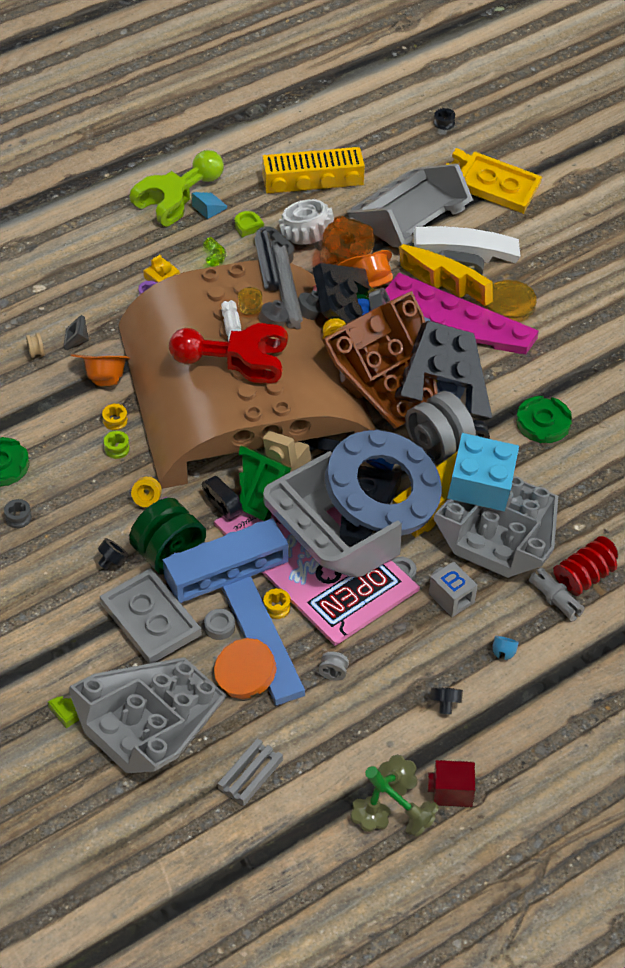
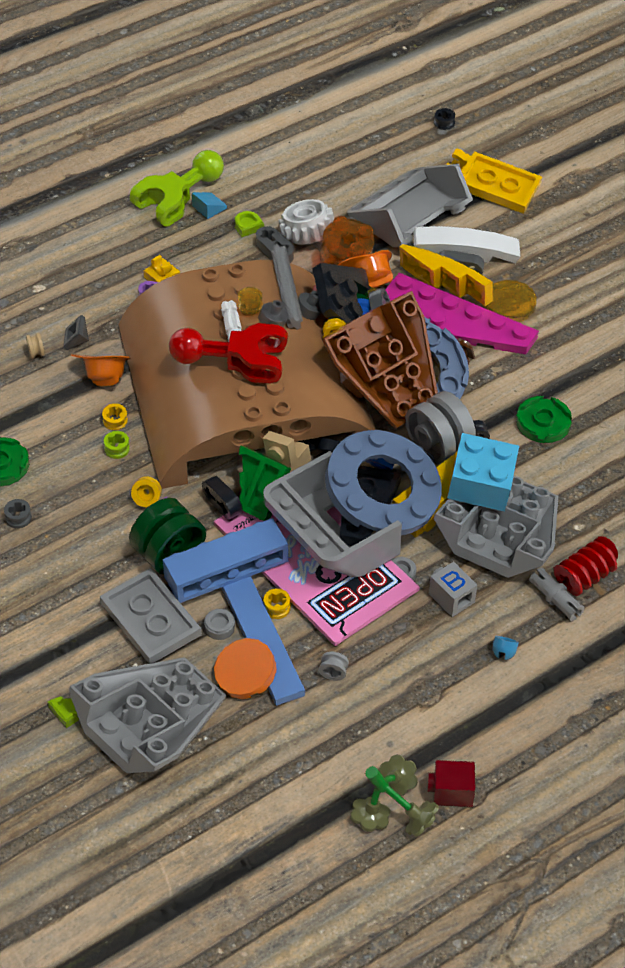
(111, 554): black tile -> none
(217, 252): clear neon green arm -> none
(241, 764): light grey tile -> none
(267, 261): black axle -> none
(313, 170): yellow brick -> none
(446, 697): black tile -> none
(449, 357): black wing -> none

